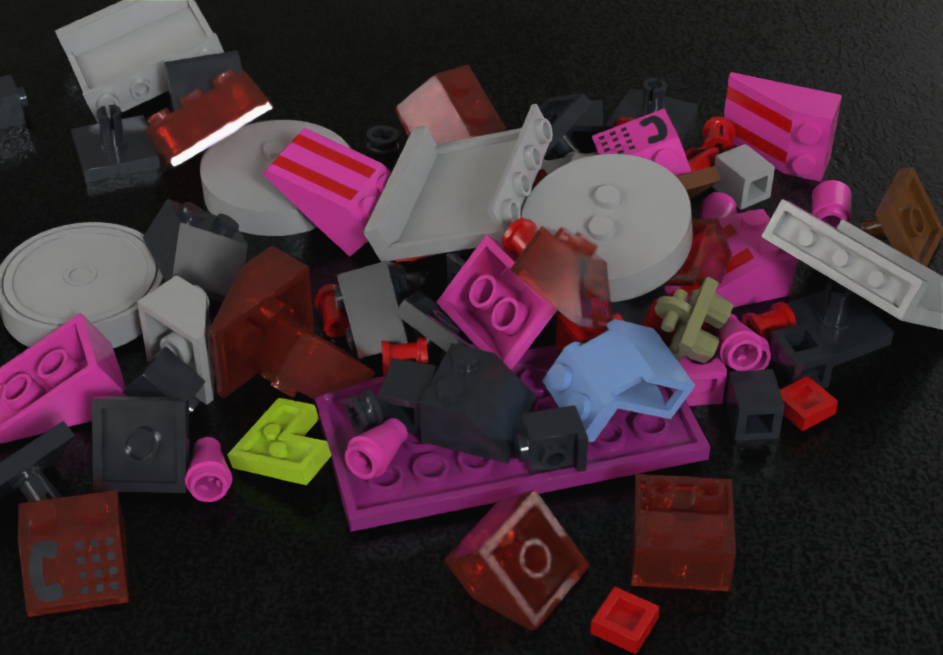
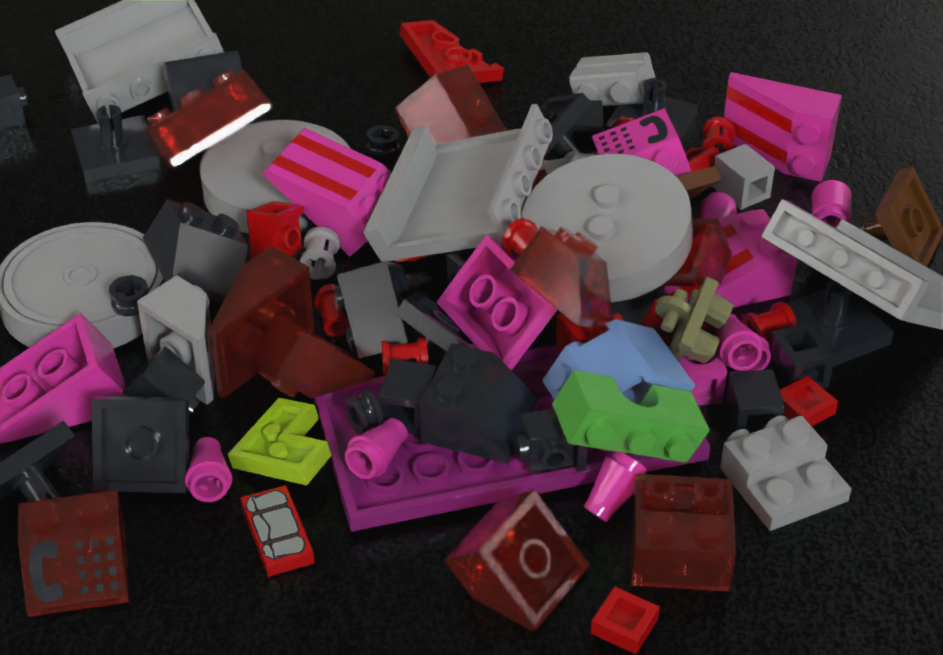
(125, 294): none -> black bush
(275, 226): none -> red brick
(277, 531): none -> tile
(317, 251): none -> light grey bush
(440, 51): none -> red wing
(601, 417): none -> bright green arch
(612, 78): none -> light grey brick
(613, 485): none -> dark pink cone
(783, 471): none -> light grey plate

